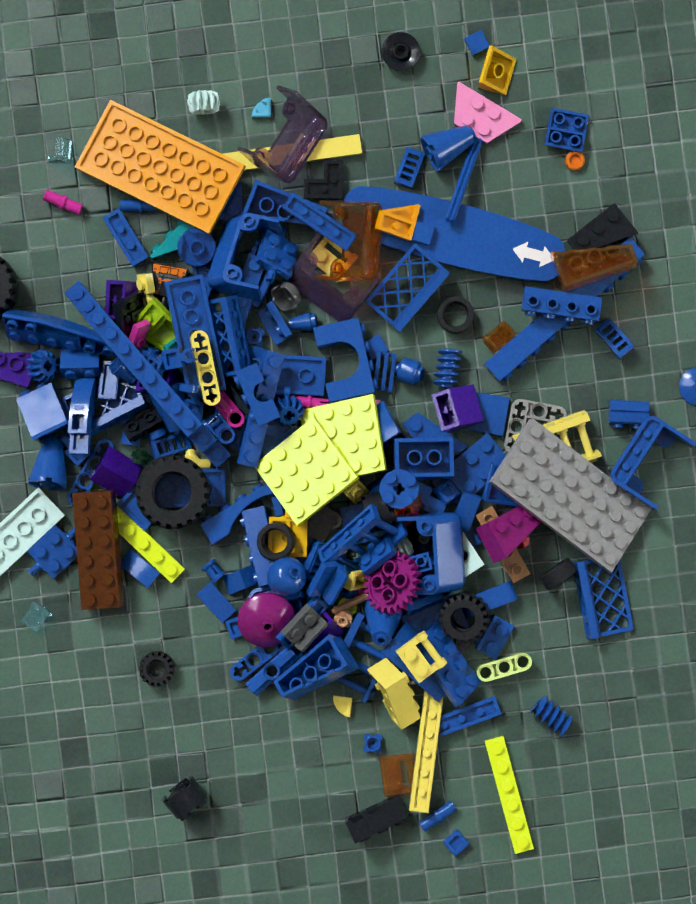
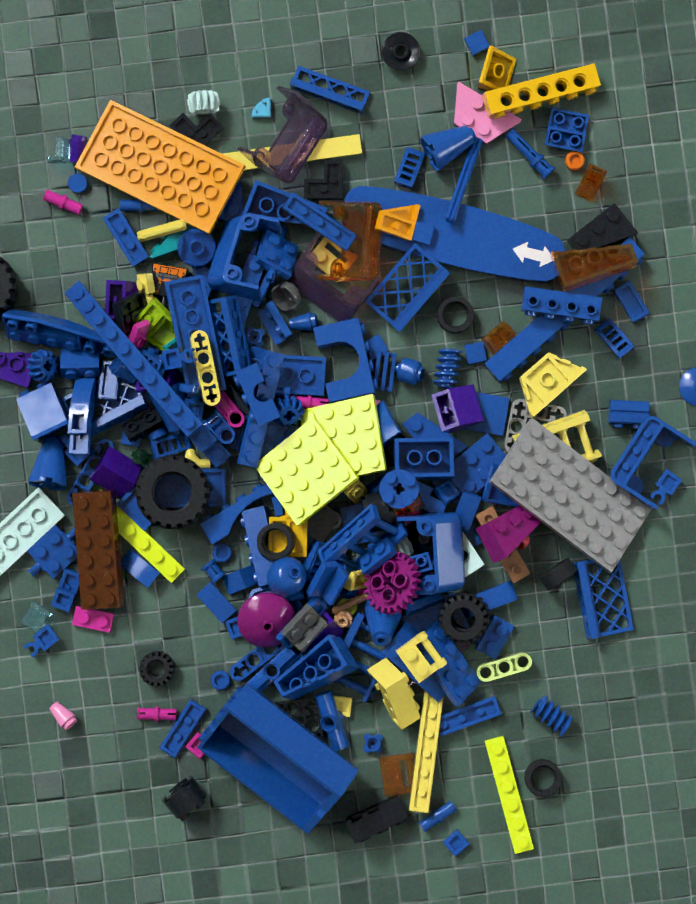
(44, 639): none -> blue plate
(63, 716): none -> bright pink cone
(67, 590): none -> blue slope
(77, 145): none -> dark purple cone
(77, 183): none -> blue tile
(93, 619): none -> dark pink plate
(156, 714): none -> dark pink pin
(161, 230): none -> light yellow axle
(182, 728): none -> blue tile
(192, 745): none -> dark pink tile
(202, 133): none -> black plate
(220, 680): none -> blue tile
(222, 552): none -> blue tile
(277, 757): none -> blue panel
(302, 712): none -> black beam
(330, 96): none -> blue fence
(334, 730): none -> blue piece
(475, 353): none -> blue tile
(528, 778): none -> black tyre
(536, 160): none -> blue pin
(547, 380): none -> light yellow wing
(586, 74): none -> yellow brick
(590, 182): none -> clear orange slope
(631, 301): none -> blue tile
(667, 484): none -> blue plate

